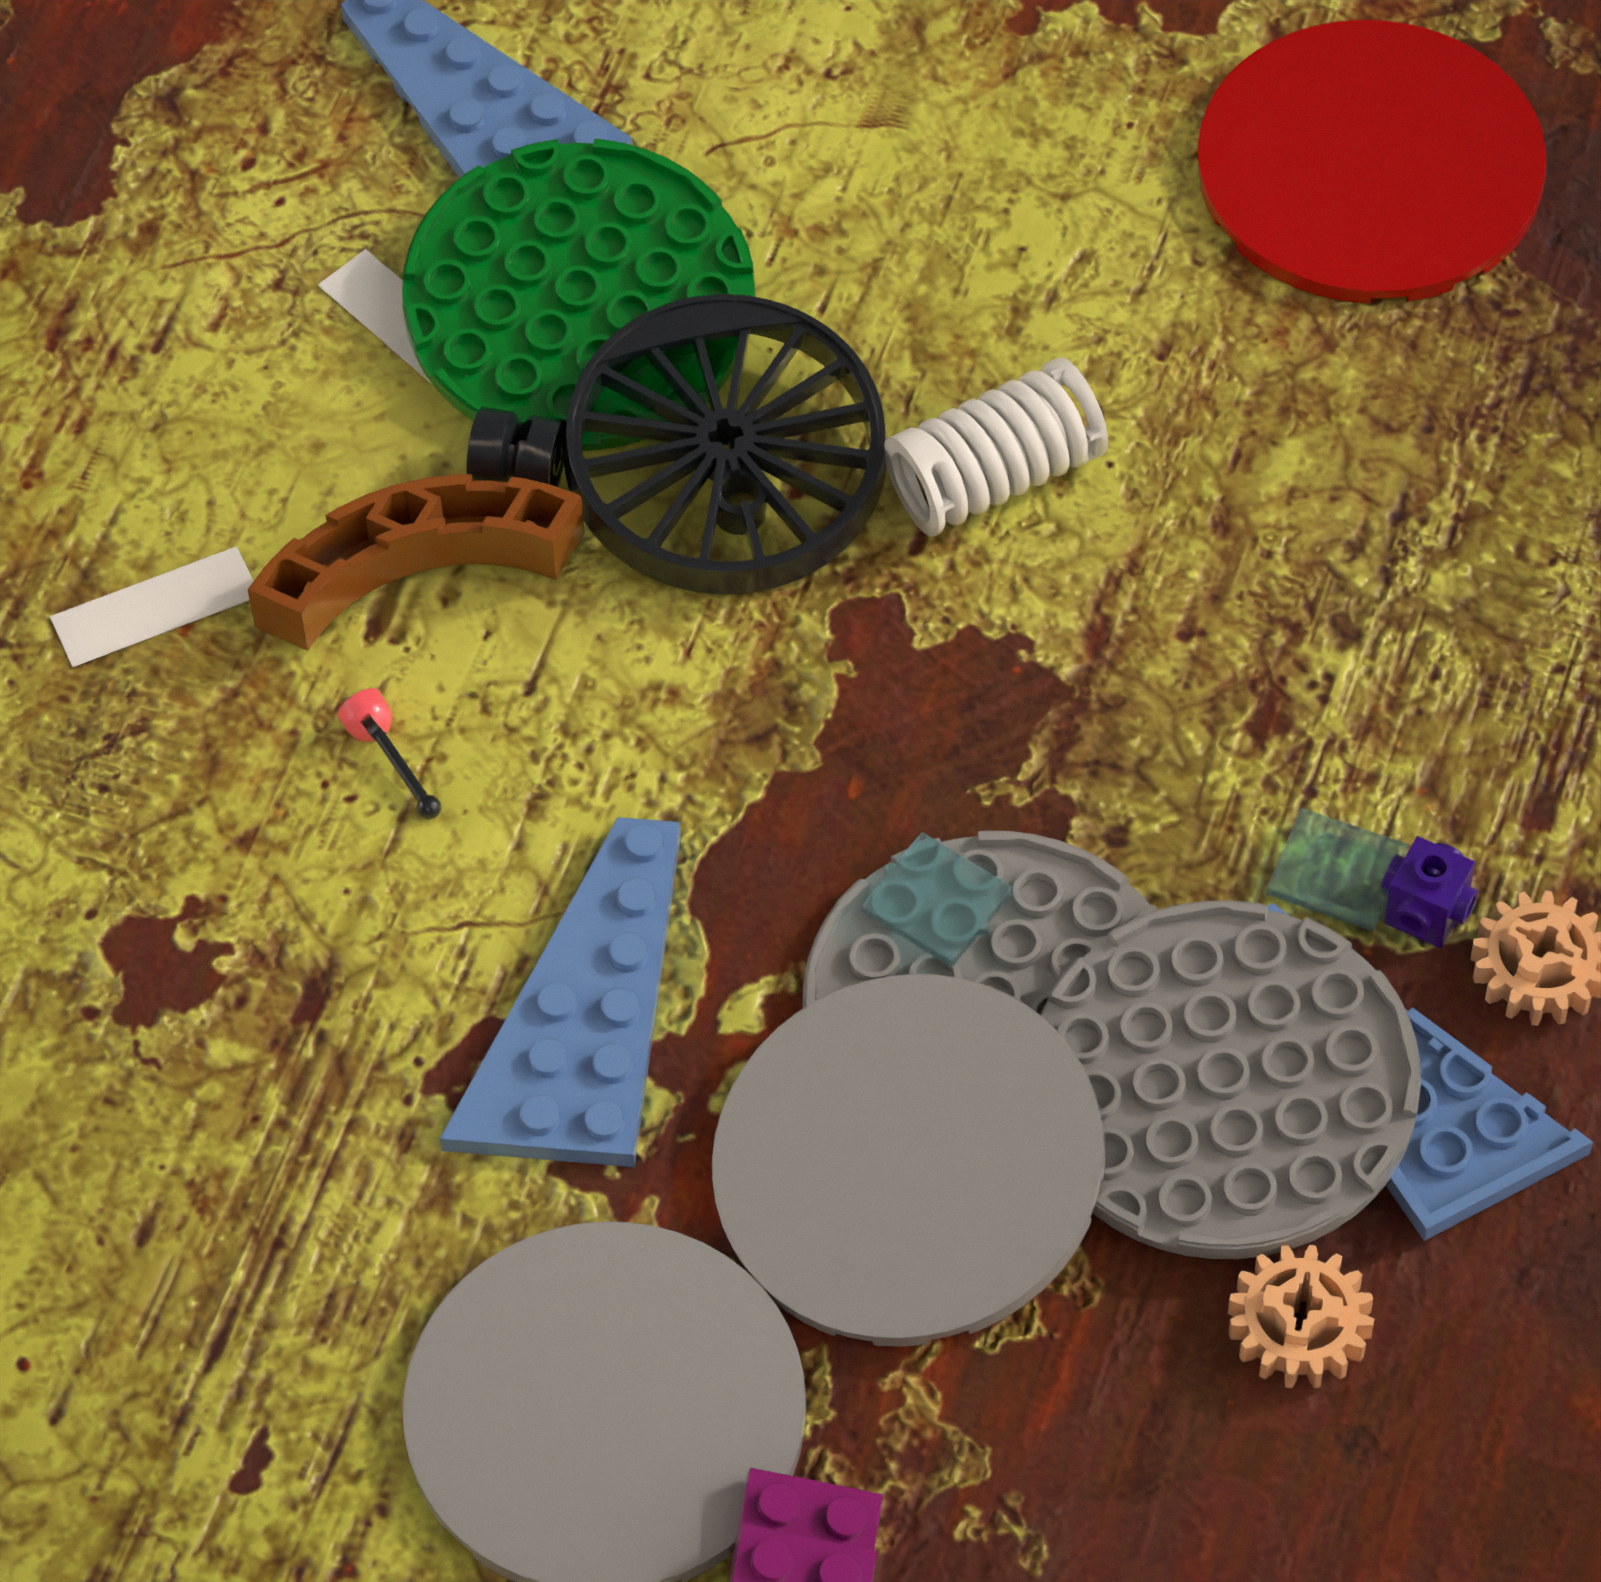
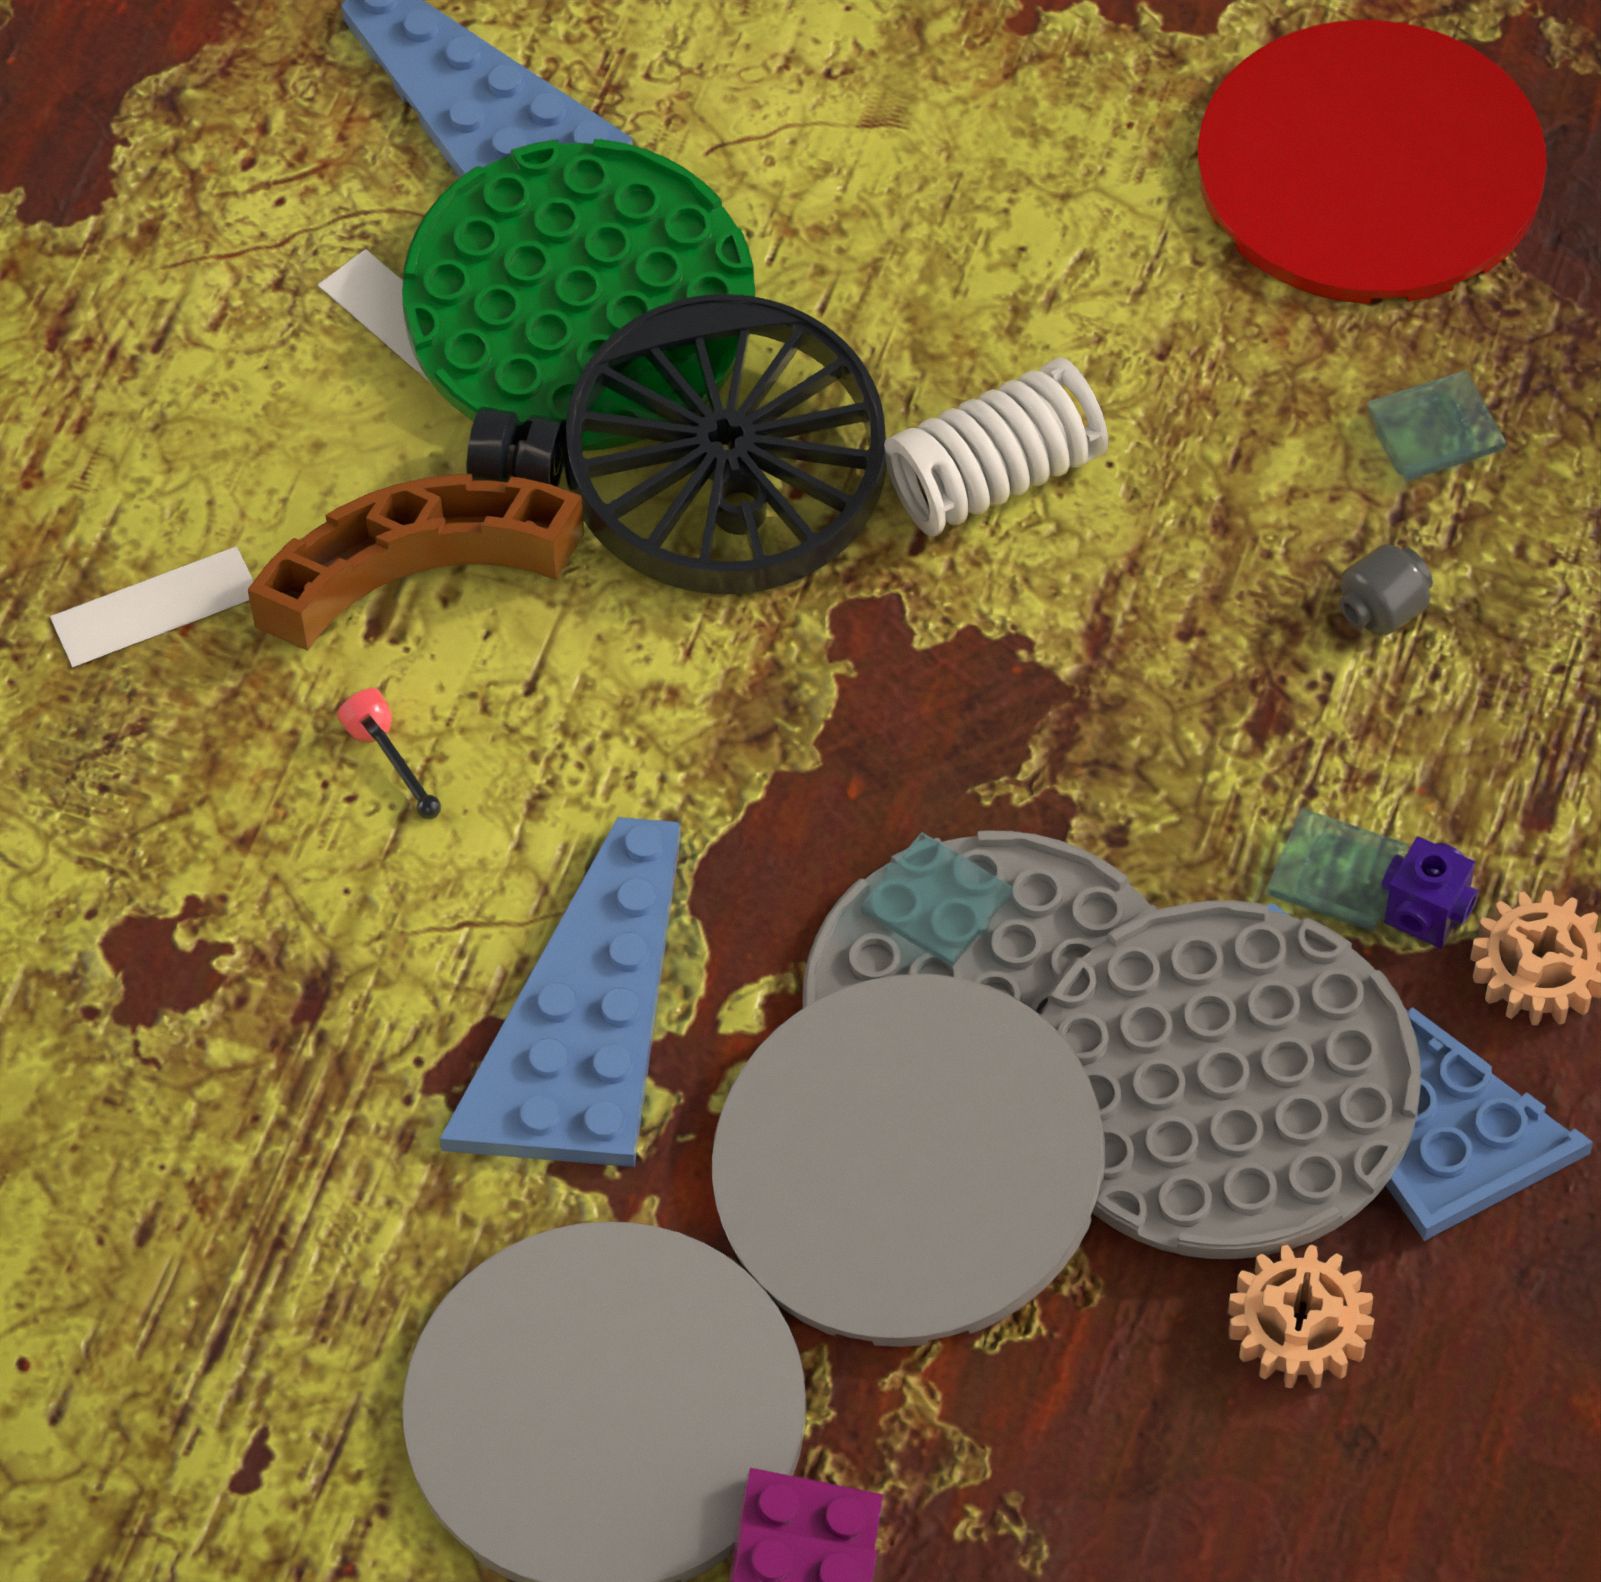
(1385, 589): none -> dark grey head
(1435, 426): none -> clear light blue piece

